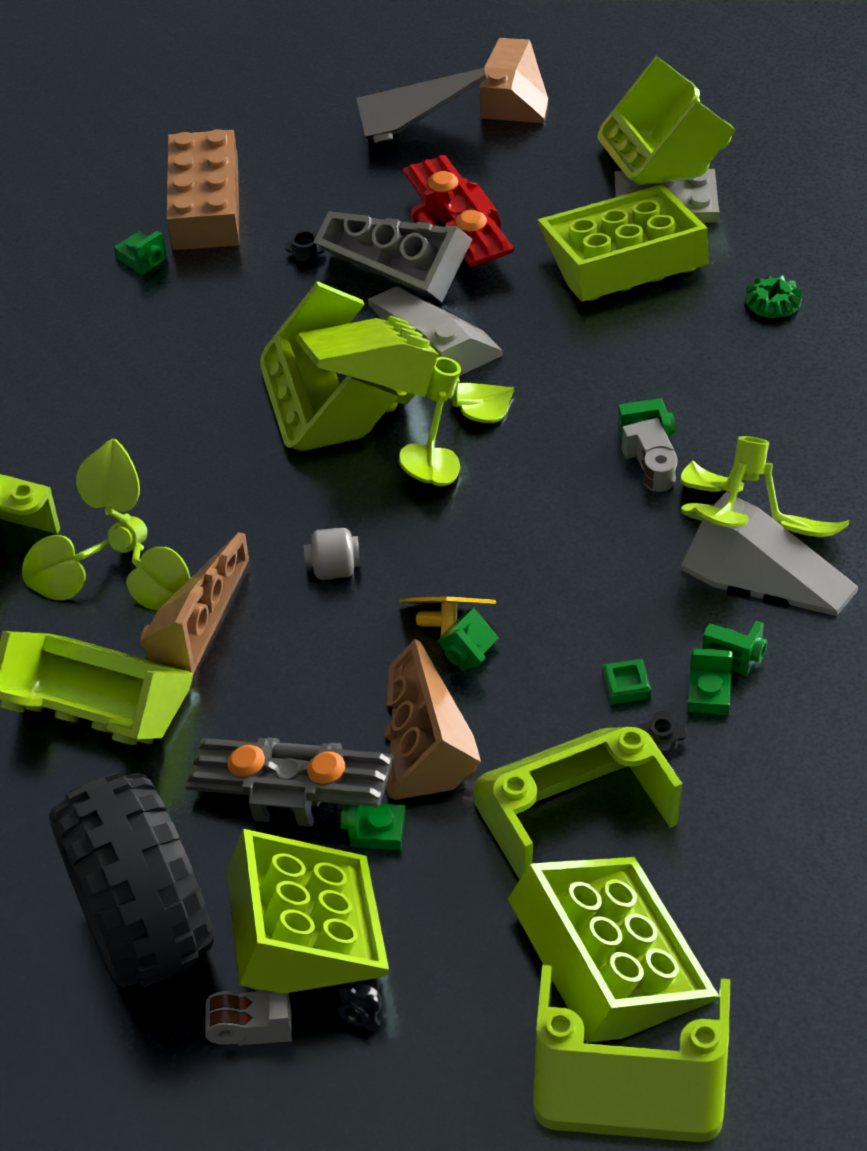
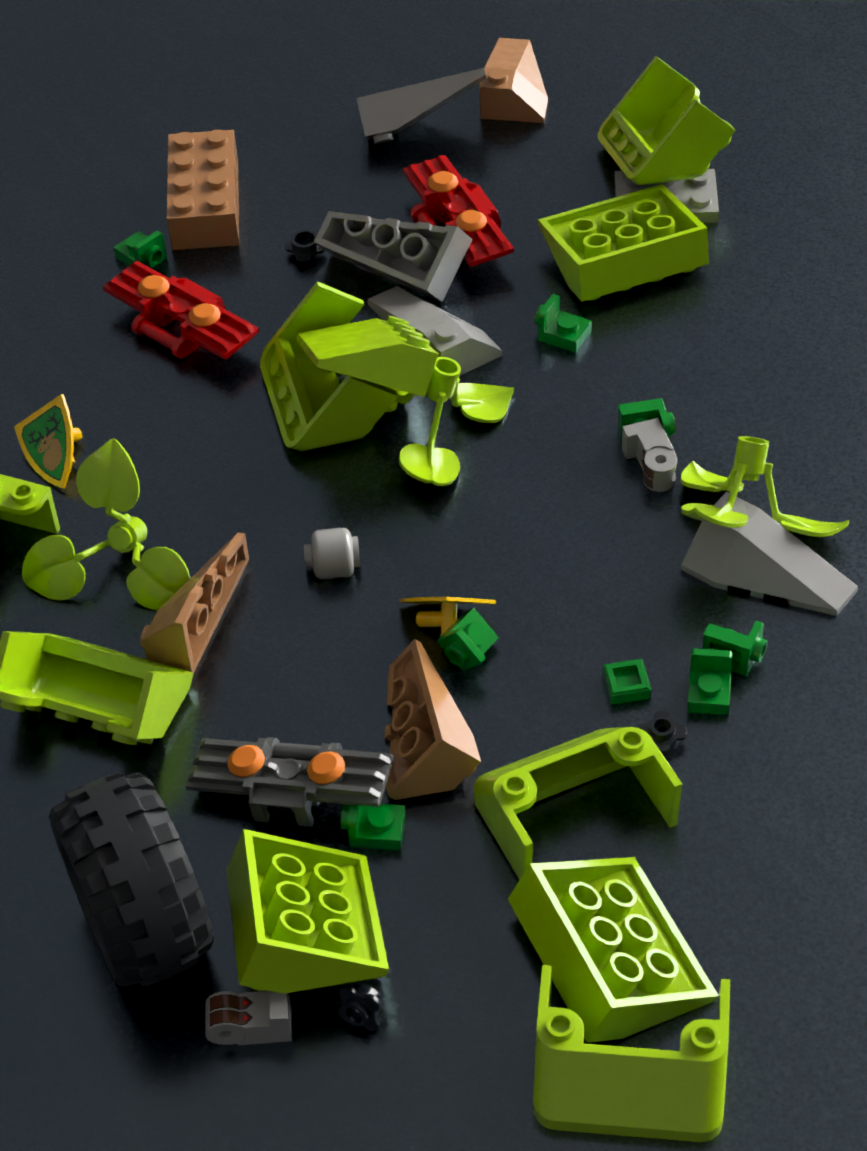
(49, 441): none -> shield
(165, 299): none -> red piece
(560, 327): none -> green bracket
(781, 304): green gear -> none

